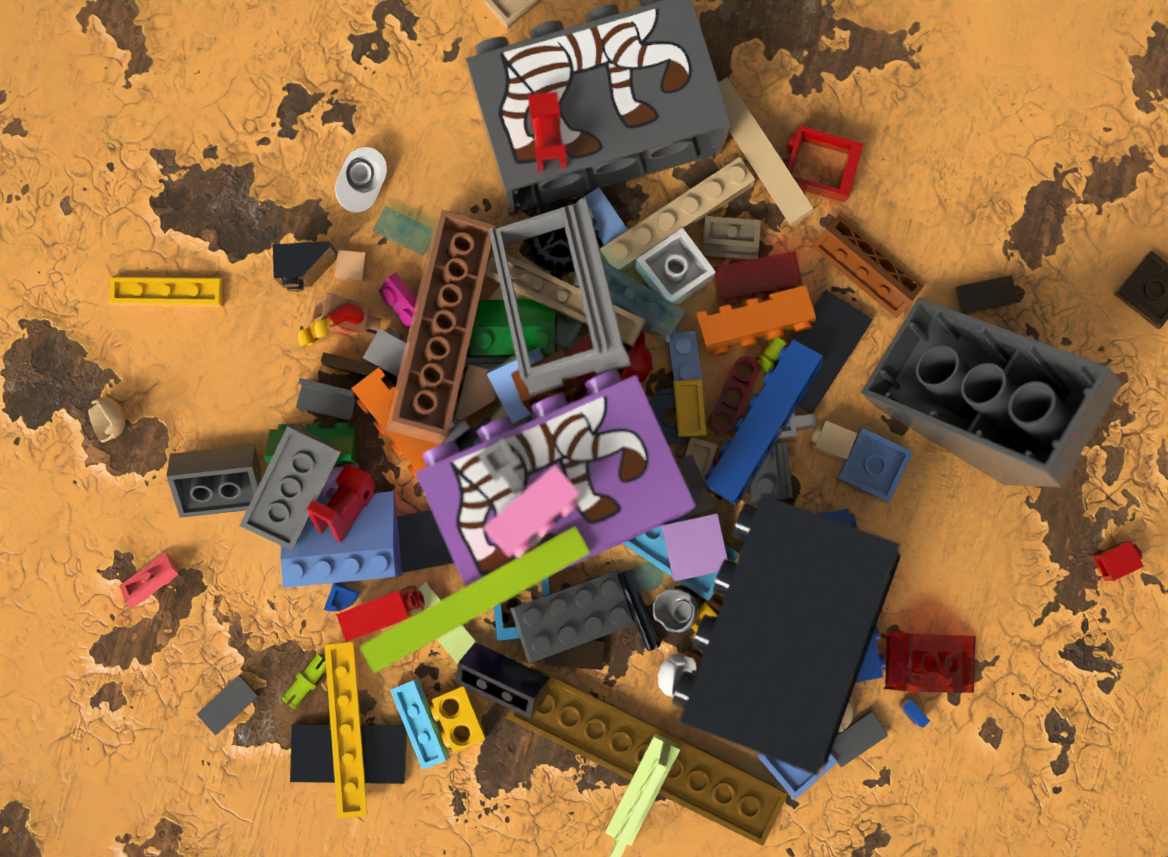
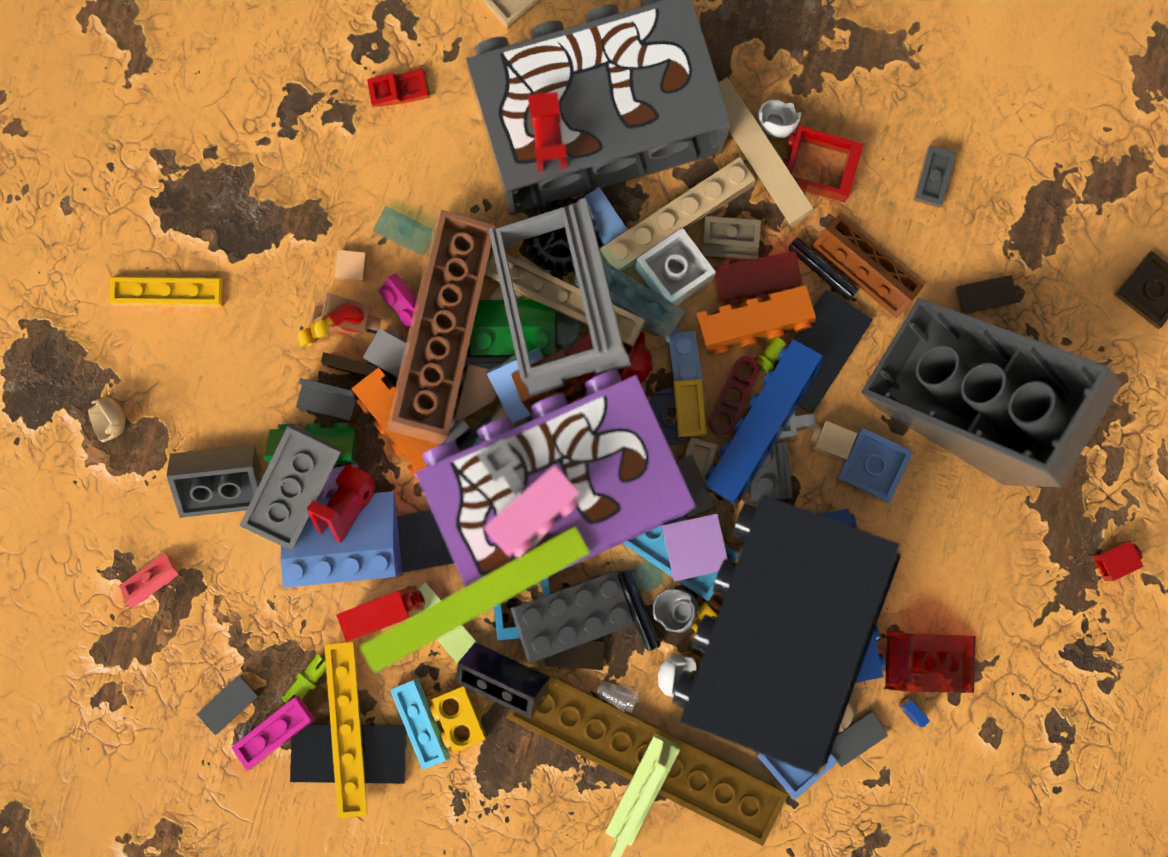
(273, 733): none -> dark pink plate
(301, 263): black slope -> none
(341, 598): blue tile -> none
(360, 179): white piece -> none
(398, 89): none -> red slope
(619, 695): none -> clear cone
(778, 118): none -> white hair
(823, 268): none -> black axle
(934, 176): none -> dark grey plate

